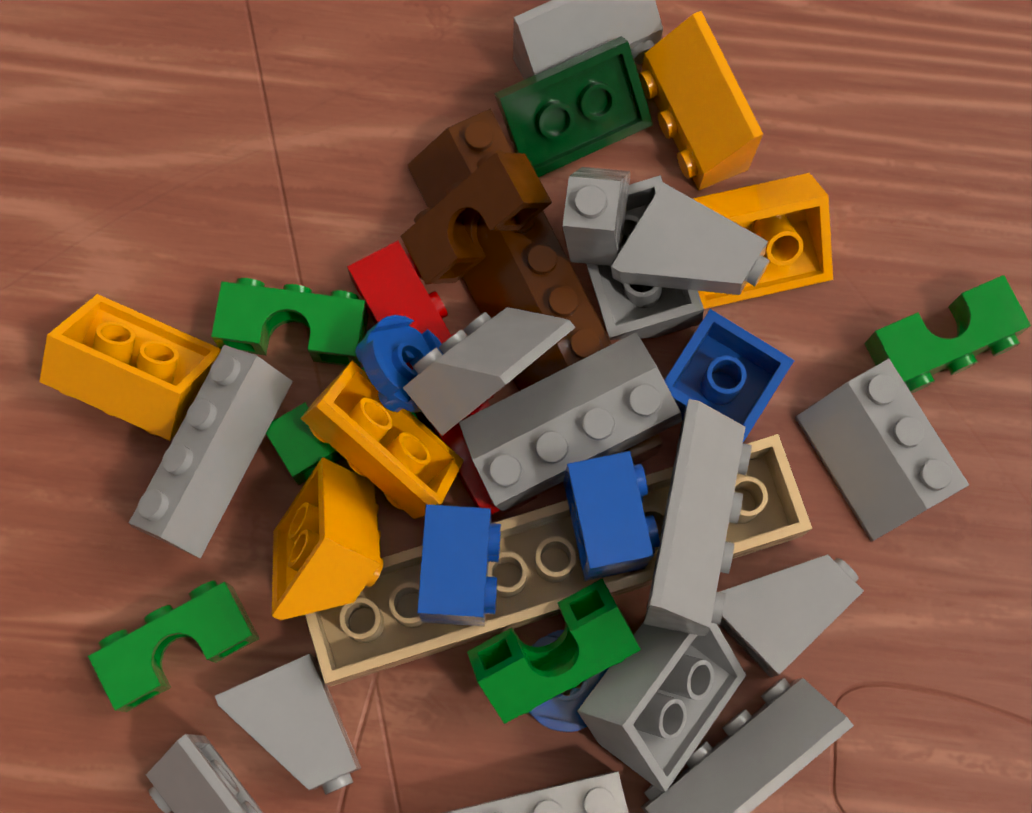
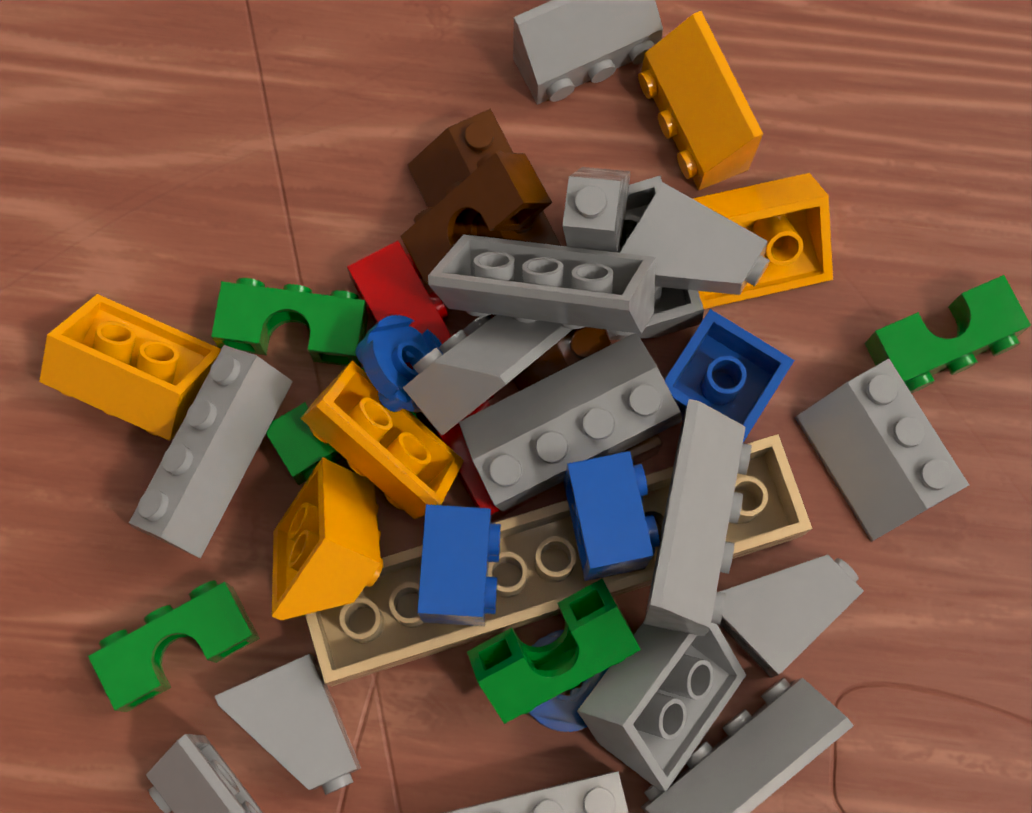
(547, 284): none -> light grey slope
(575, 107): dark green plate -> none

